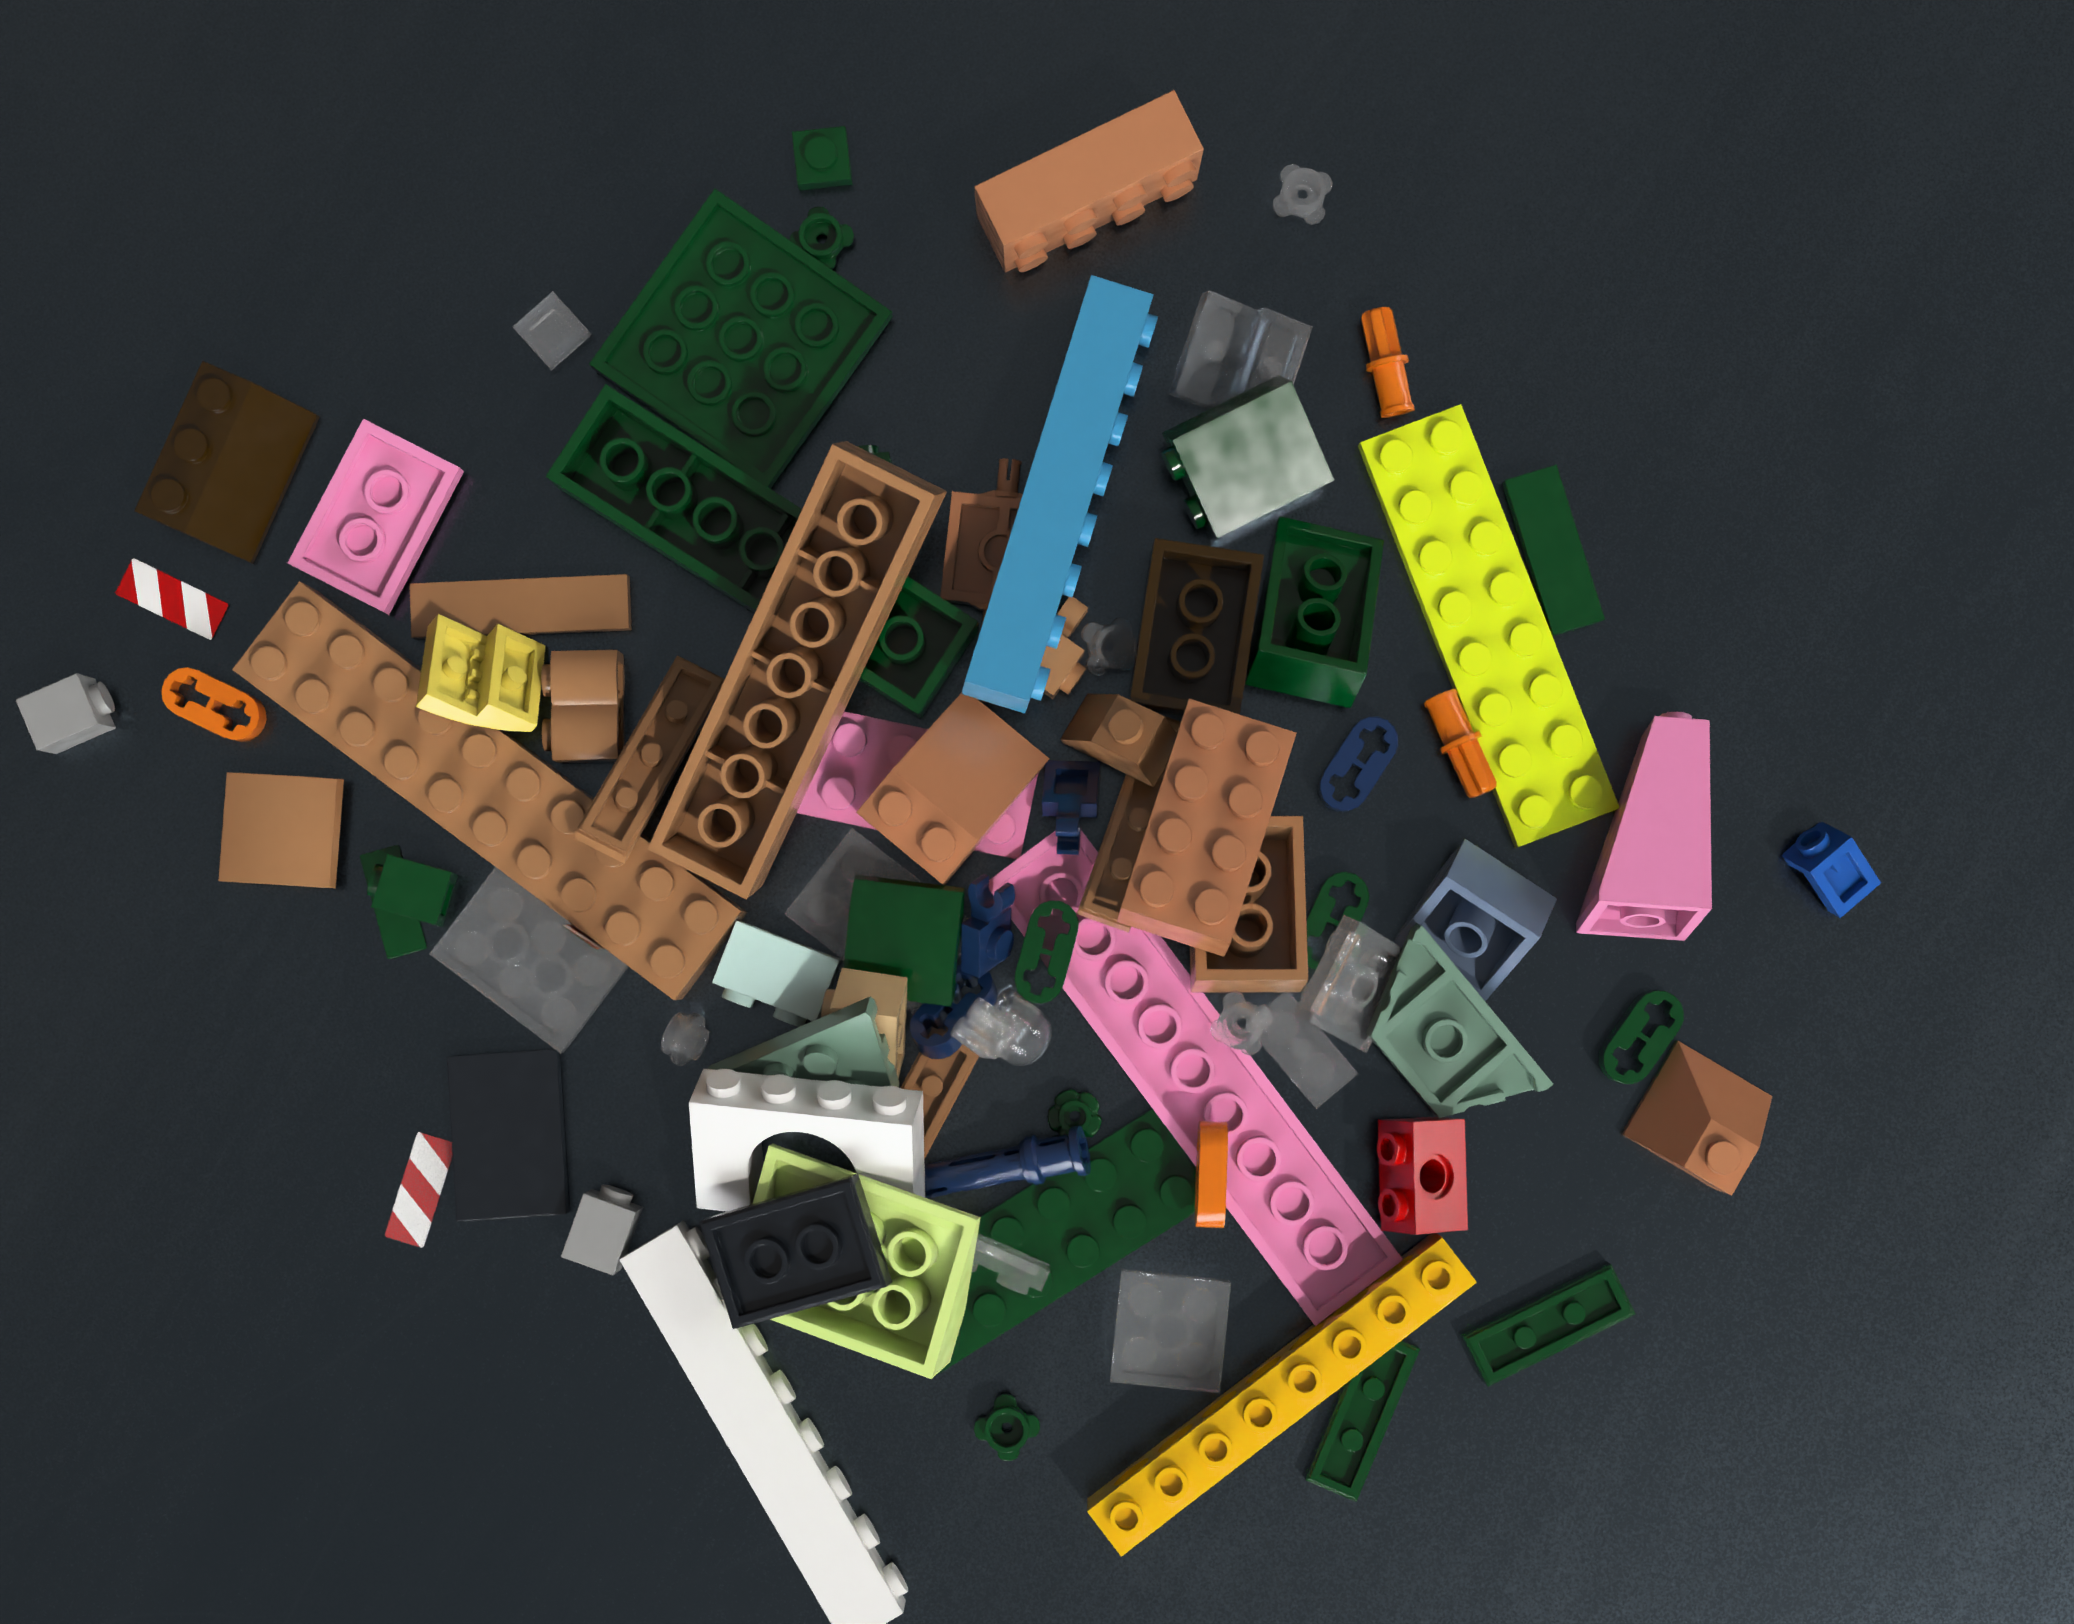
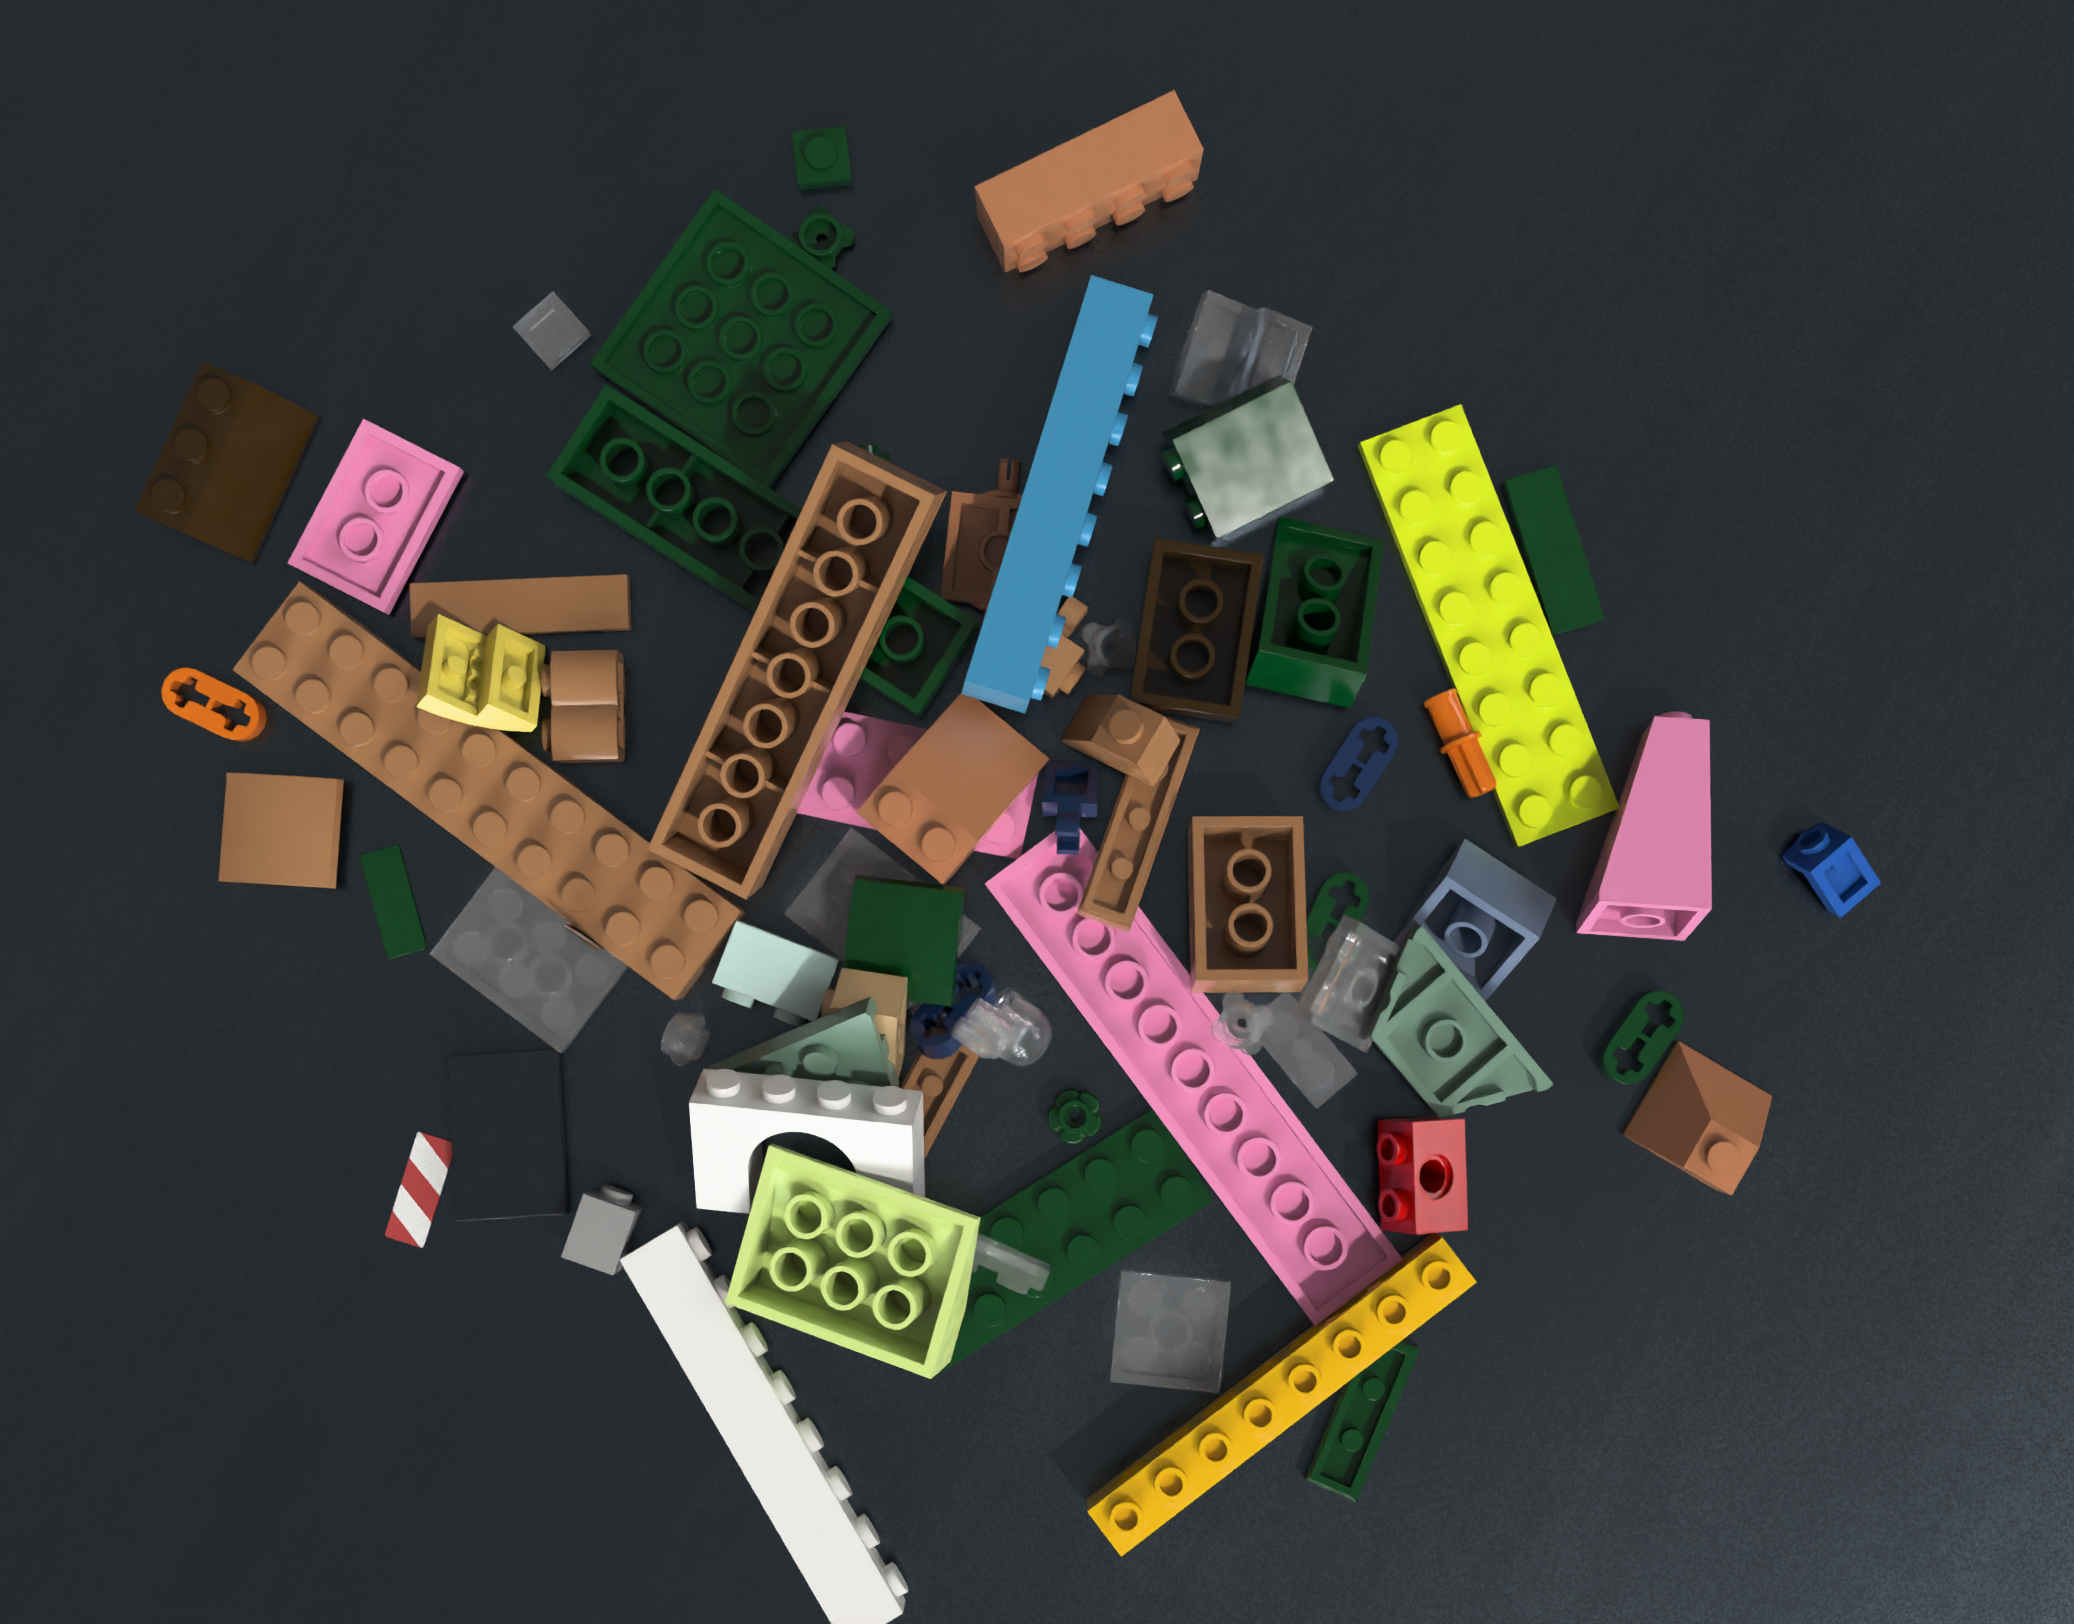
(67, 713): light grey brick -> none
(171, 599): sticker -> none
(411, 889): dark green brick -> none
(649, 760): medium nougat tile -> none
(795, 1251): black tile -> none
(988, 931): dark blue plate -> none
(1006, 1443): dark green plate -> none
(1030, 1160): dark blue pin -> none
(1060, 955): dark green beam -> none
(1206, 827): nougat brick -> none
(1211, 1174): orange beam -> none
(1297, 179): clear plate -> none
(1387, 362): orange axle -> none
(1548, 1324): dark green tile -> none

